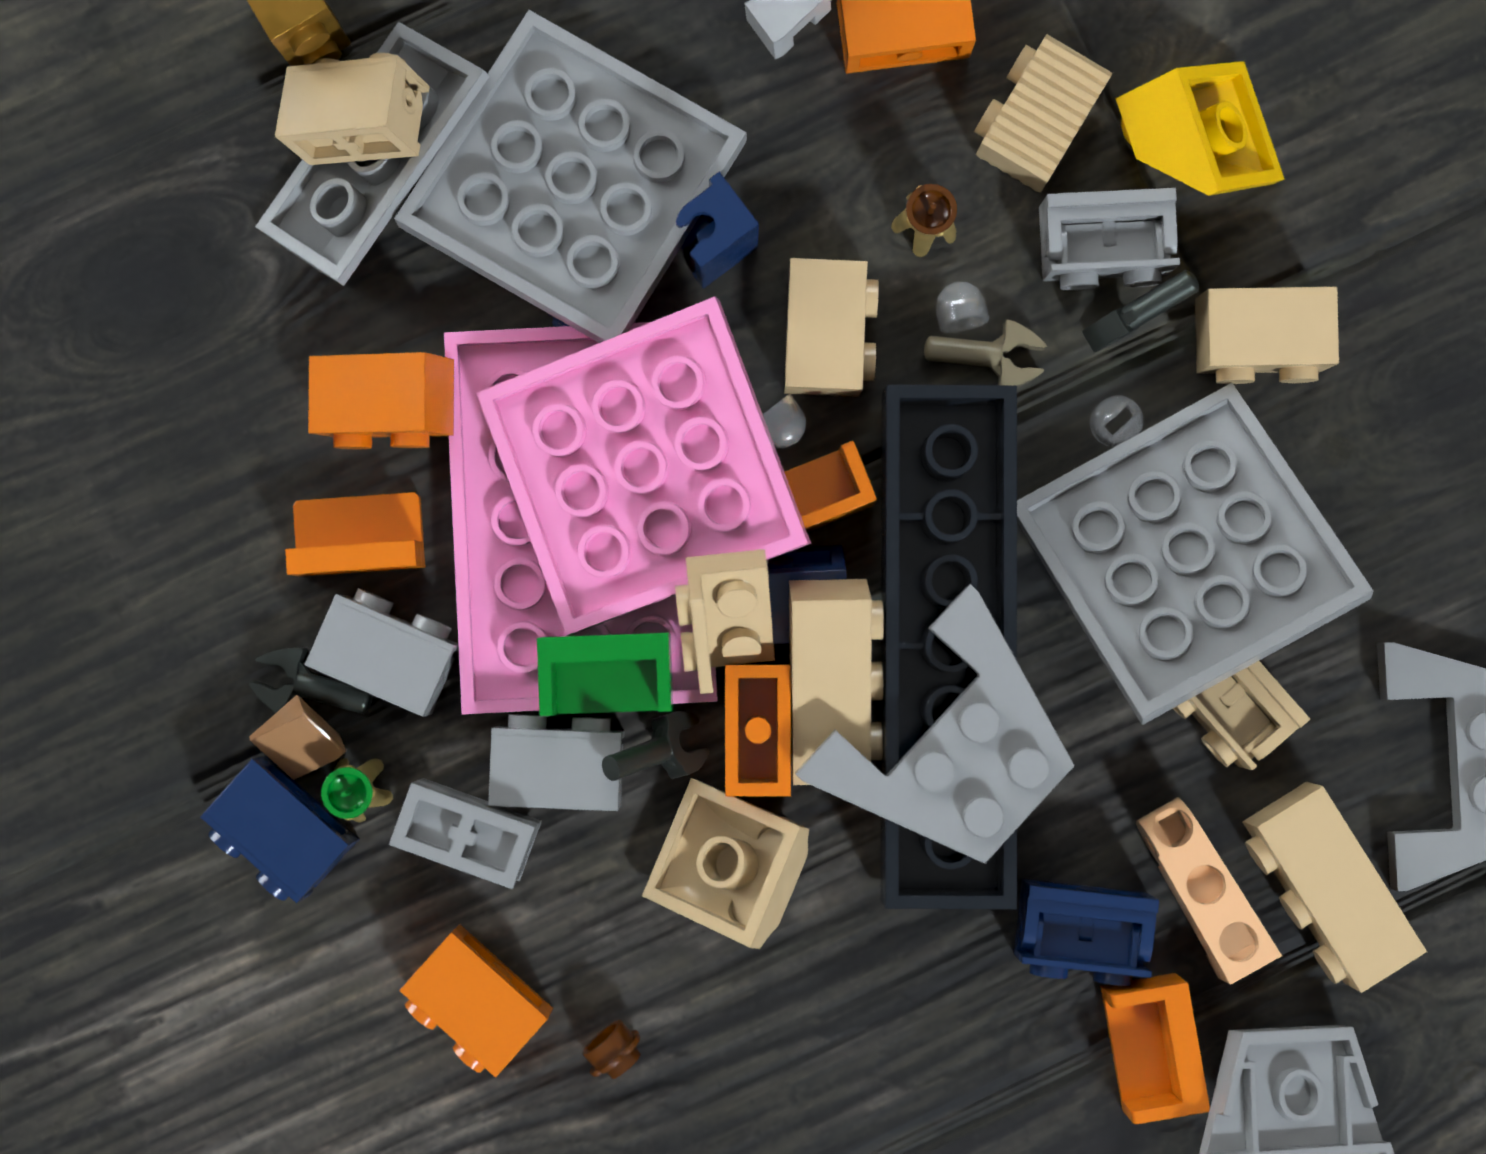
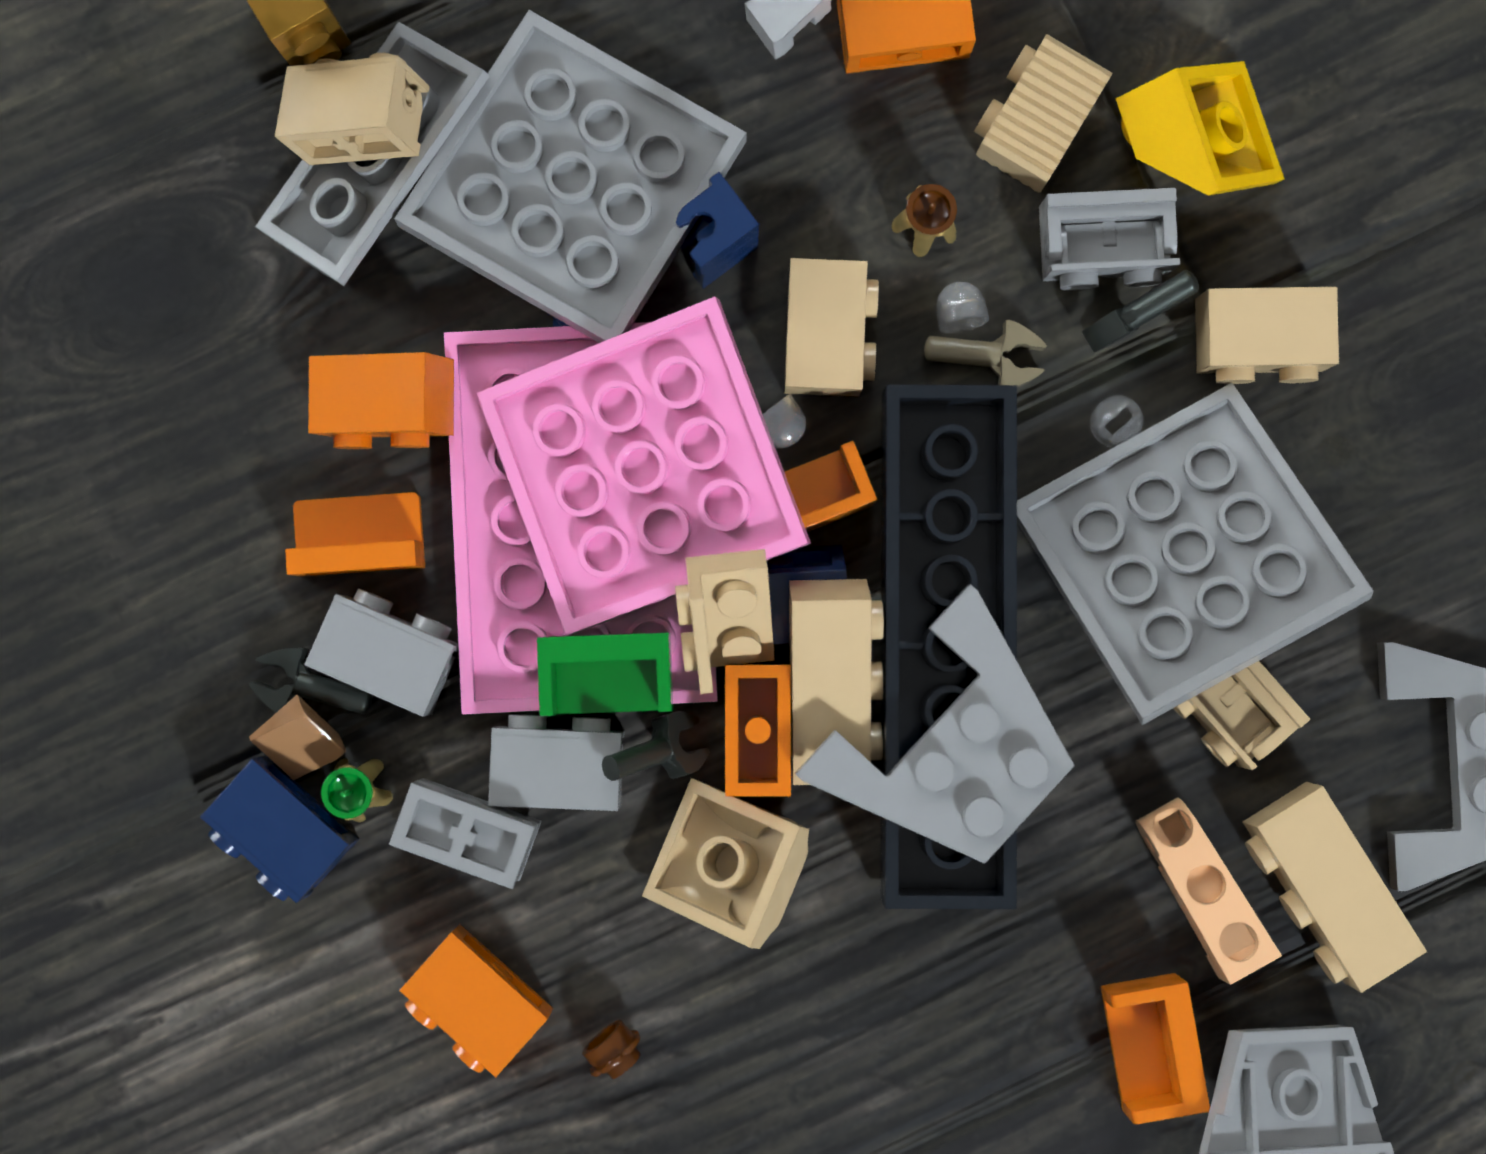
(1085, 930): dark blue hinge -> none

